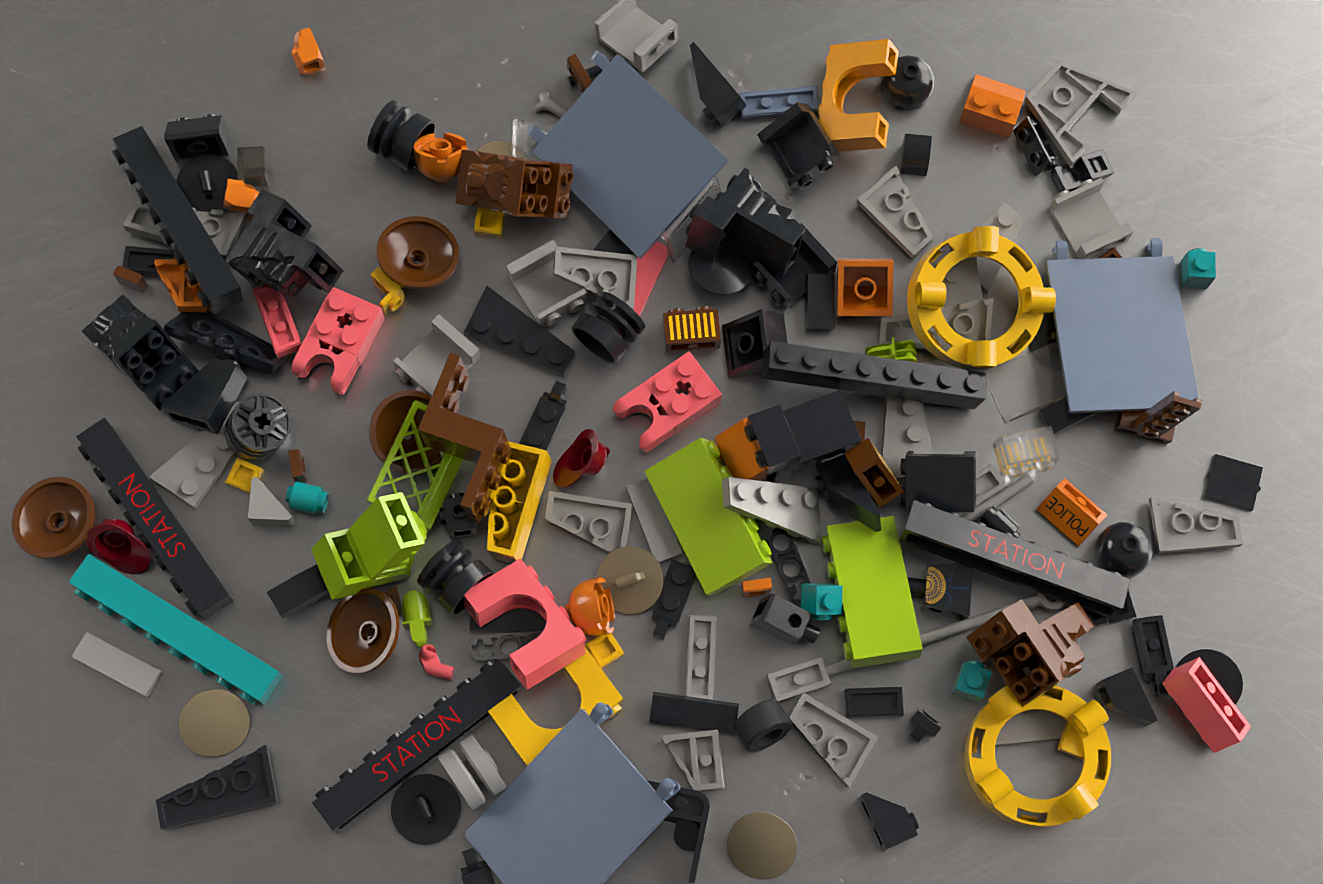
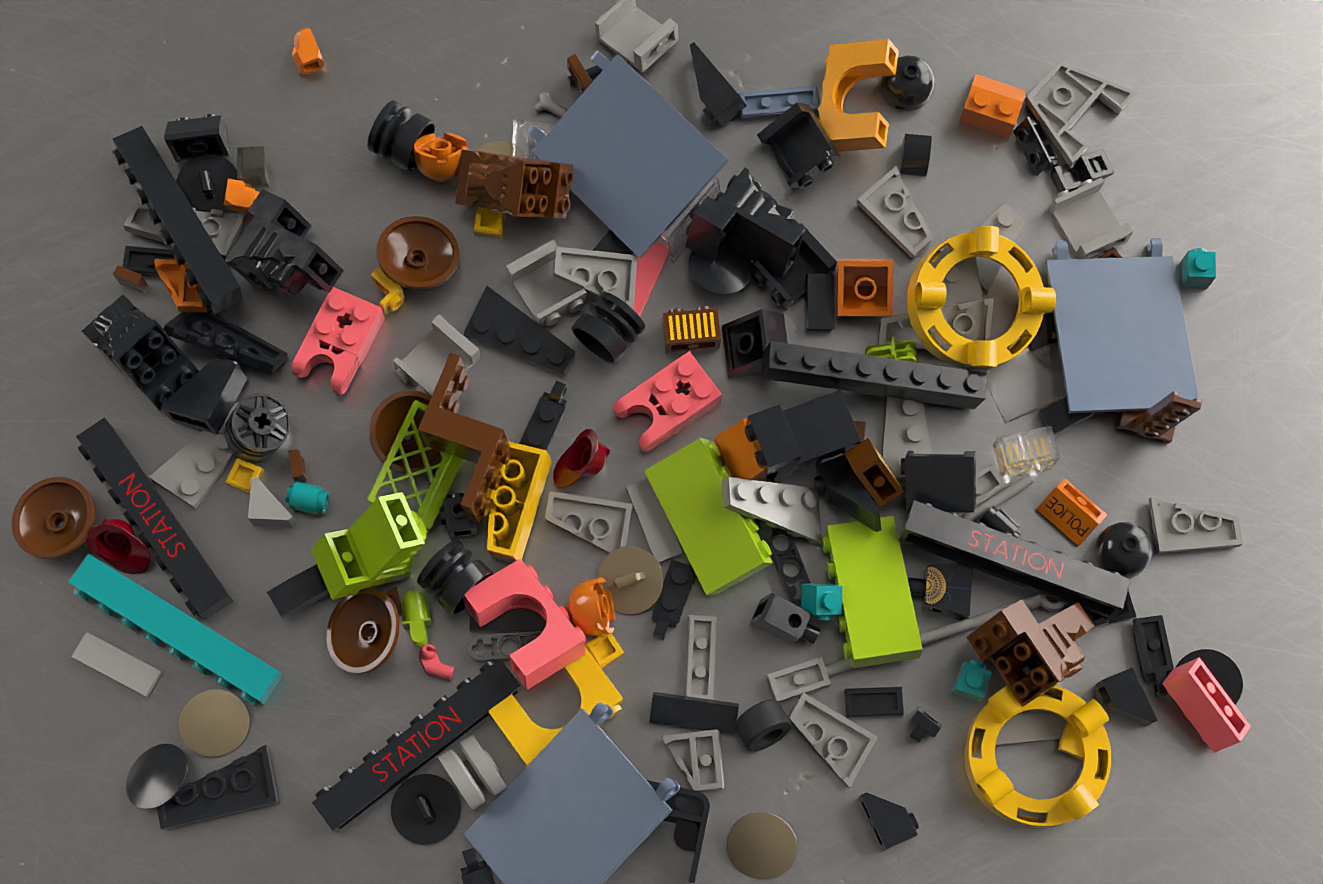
(156, 776): none -> black shield
(277, 321): coral tile -> none
(756, 587): orange tile -> none
(1233, 482): black piece -> none

